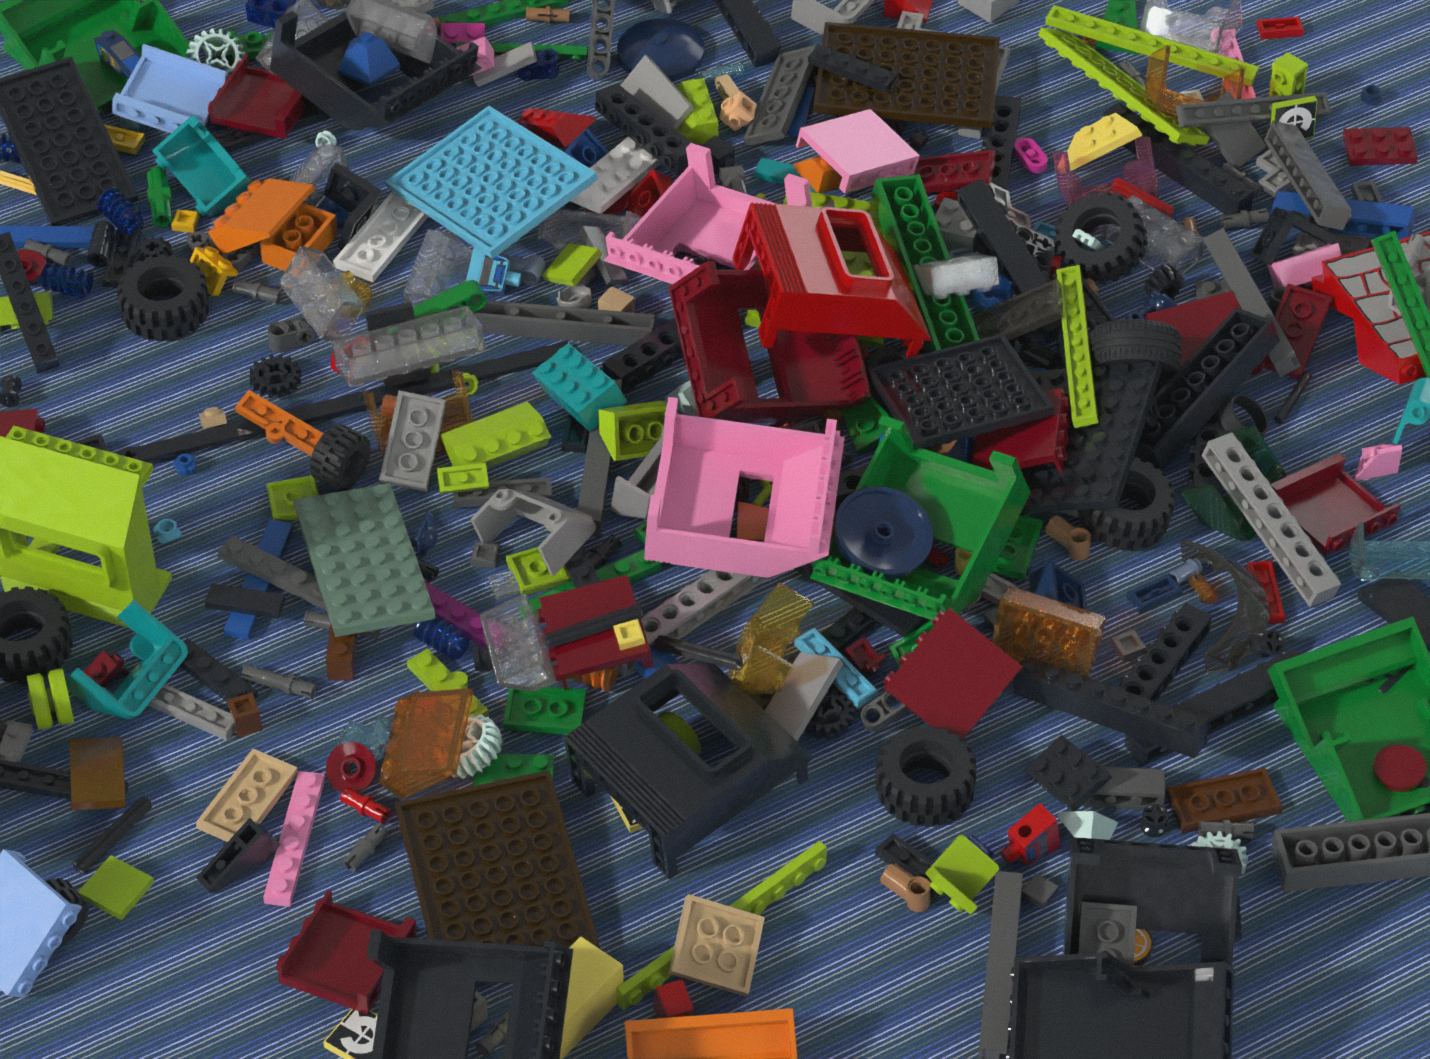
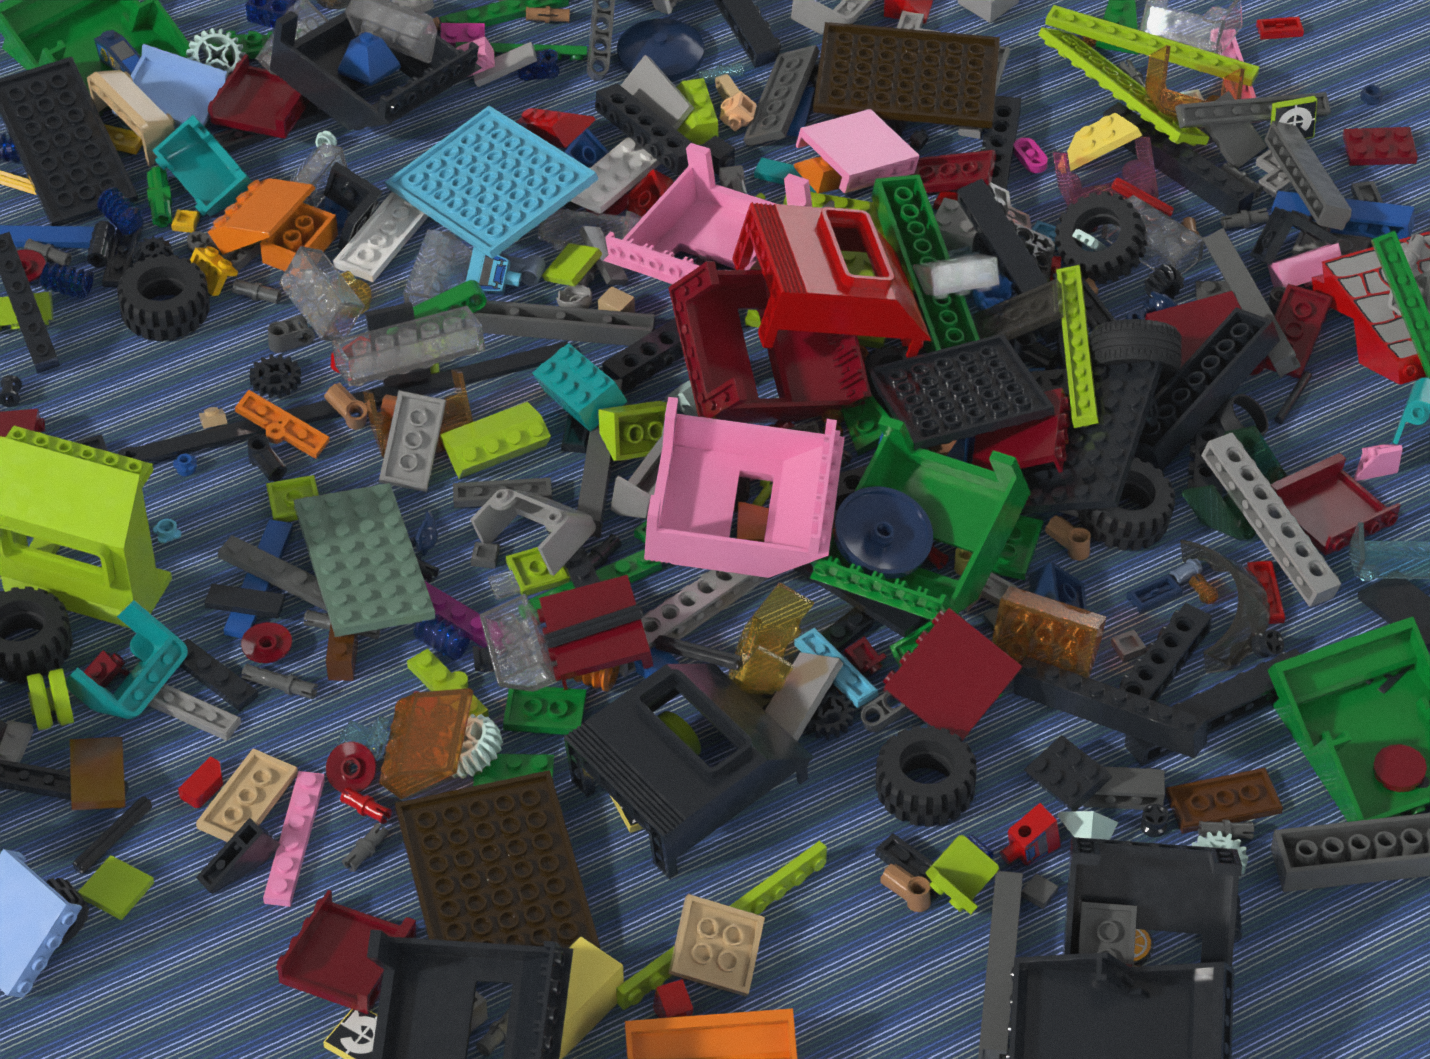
(133, 106): none -> tan windscreen
(202, 783): none -> red piece
(245, 715): reddish brown panel -> none
(262, 456): none -> black piece
(266, 642): none -> dark red dish
(340, 457): black tyre -> none
(346, 404): none -> medium nougat piece
(462, 478): lime plate -> none
(473, 381): lime plate -> none
(629, 634): light yellow tile -> none
(852, 68): black plate -> none
(1288, 76): lime brick -> none

